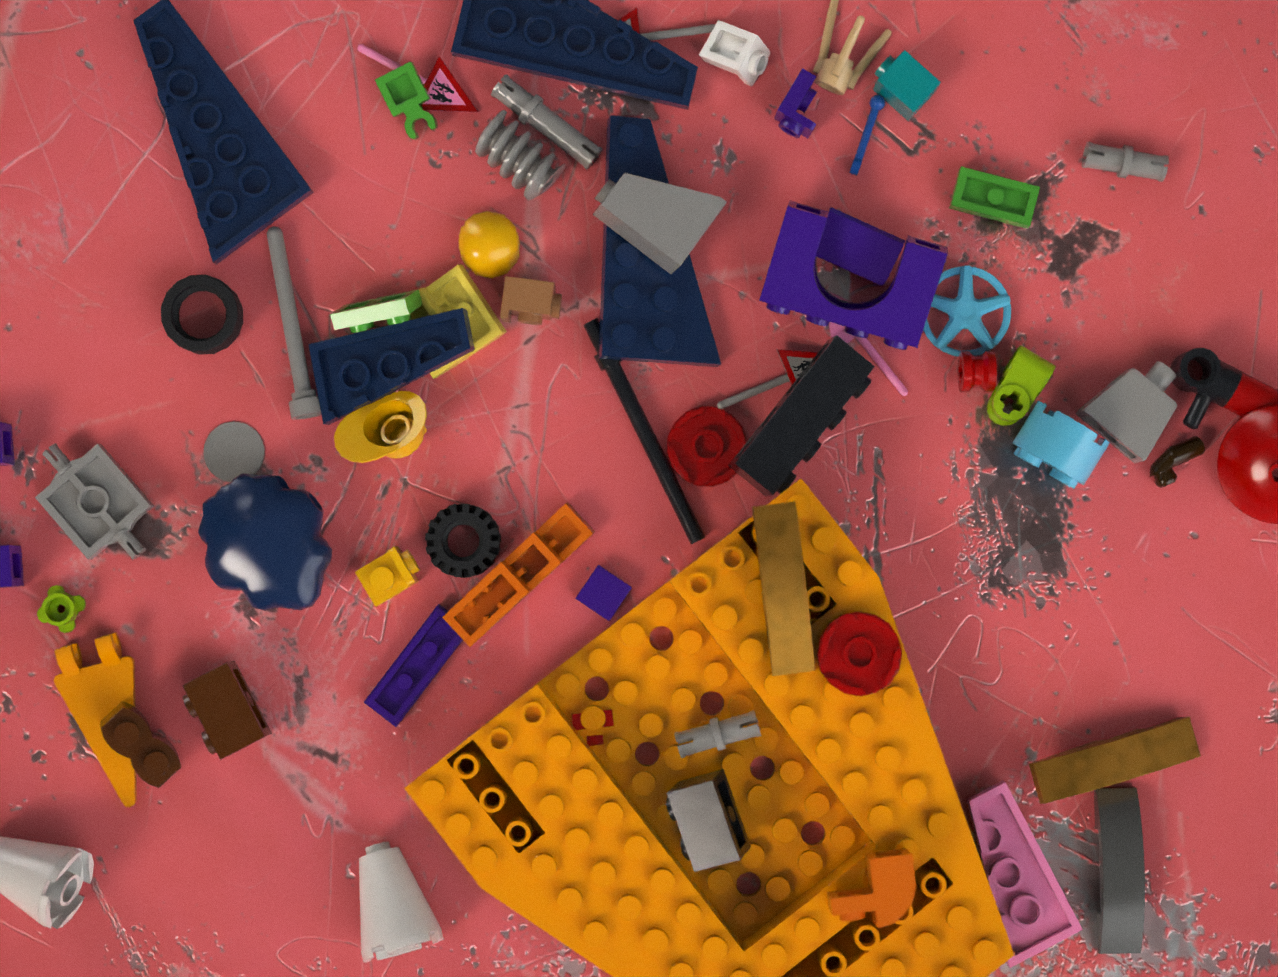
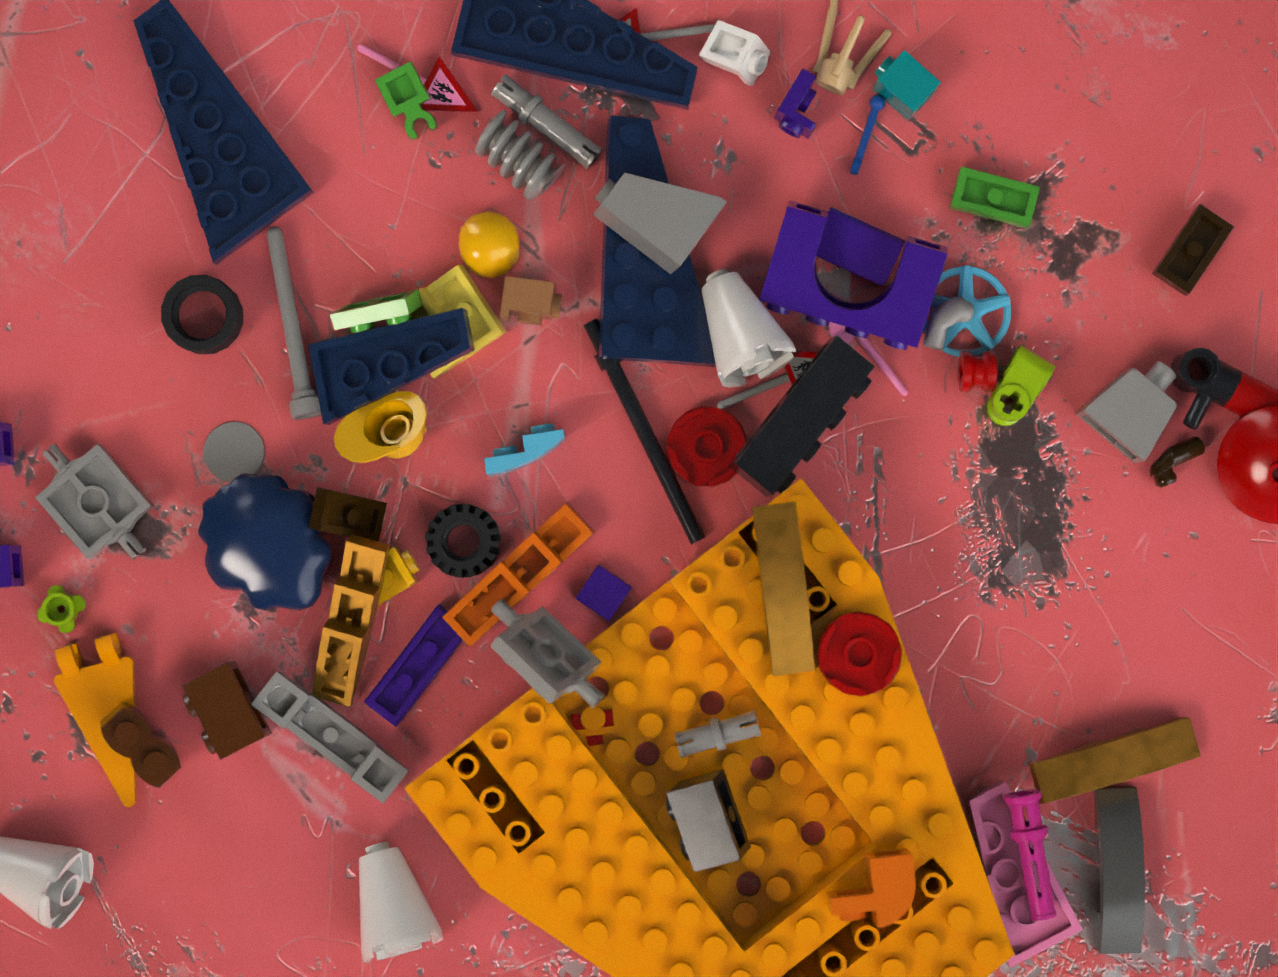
(331, 735): none -> light grey slope
(347, 514): none -> dark brown plate
(350, 620): none -> pearl gold slope
(536, 446): none -> medium azure slope
(545, 654): none -> light grey plate
(742, 331): none -> white cone
(944, 316): none -> light grey arm
(1023, 832): none -> dark pink pin
(1059, 444): medium azure brick -> none
(1125, 161): light grey pin -> none
(1192, 250): none -> dark brown plate

